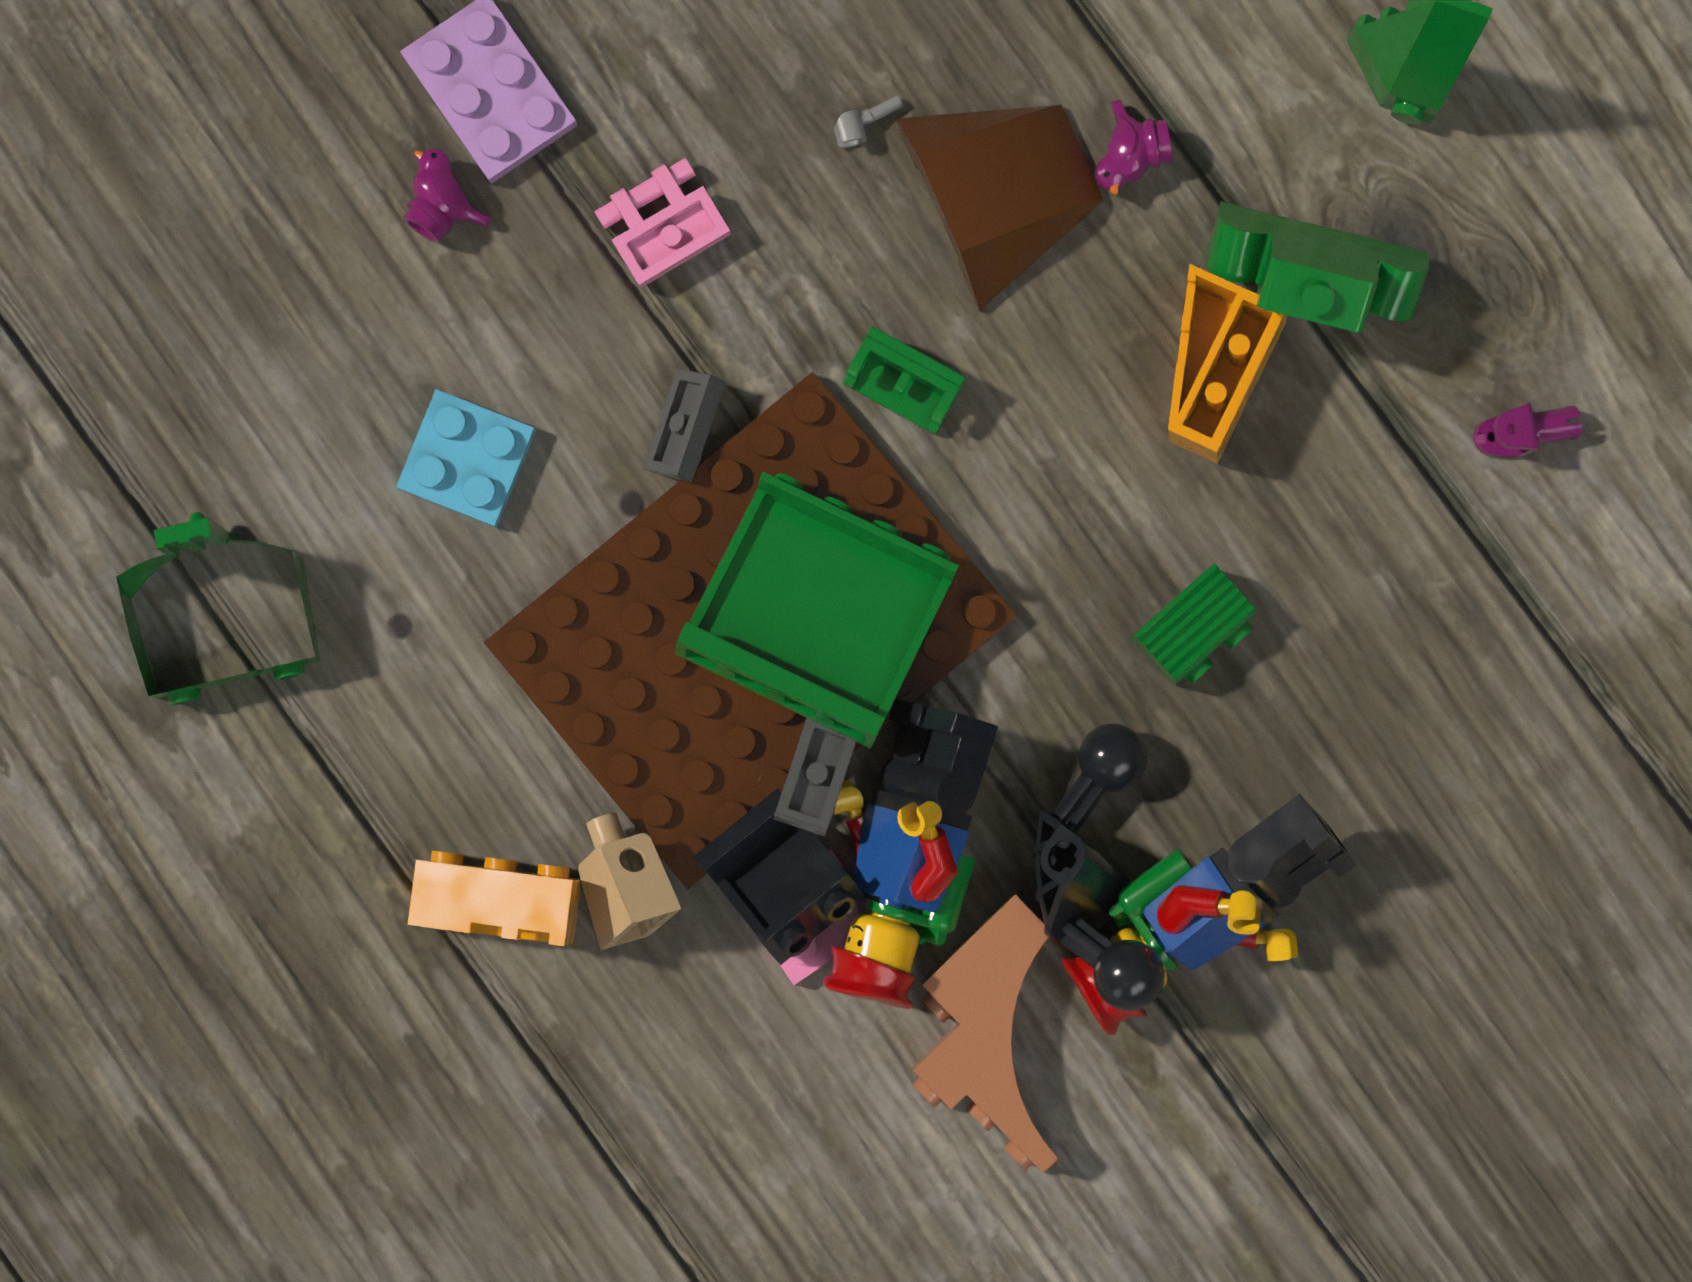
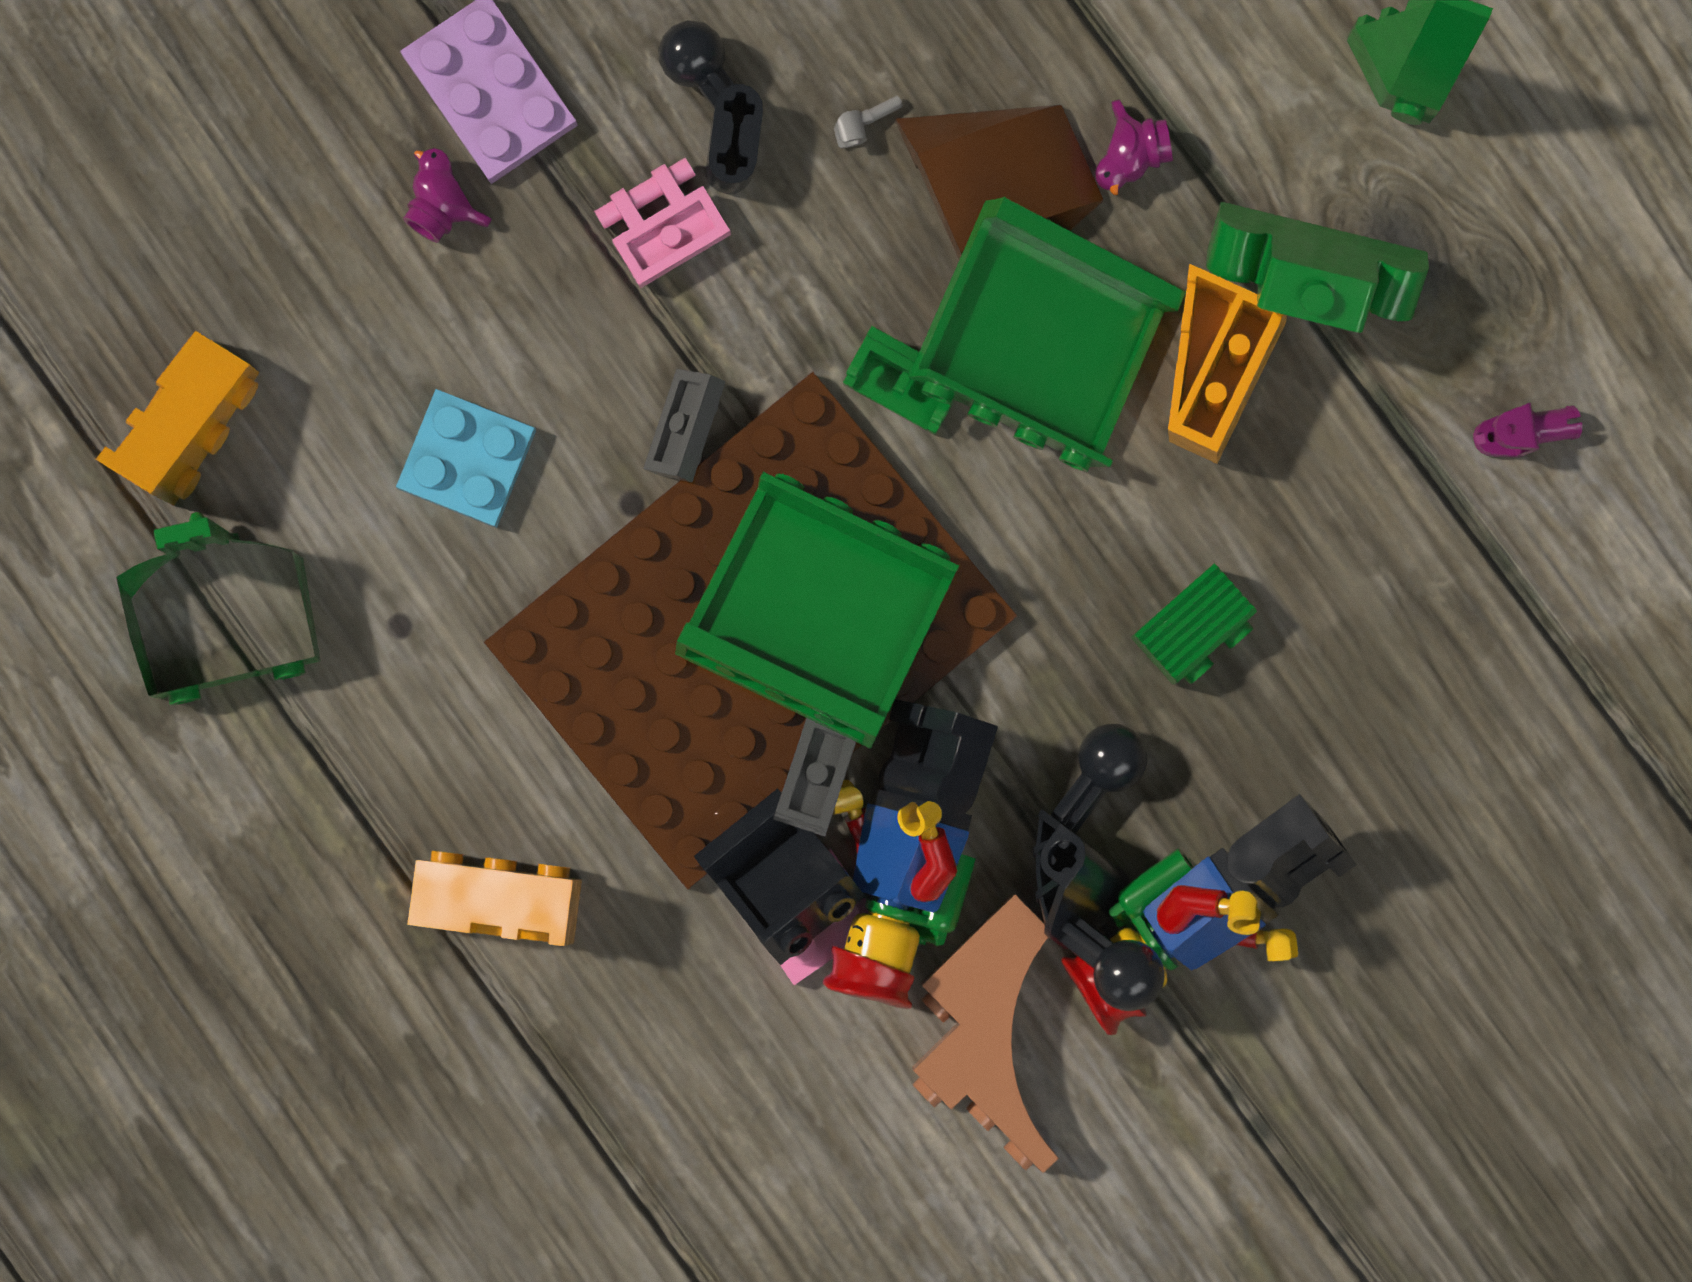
(183, 420): none -> light orange wedge
(624, 884): tan torso -> none
(695, 57): none -> black beam
(1042, 333): none -> green panel

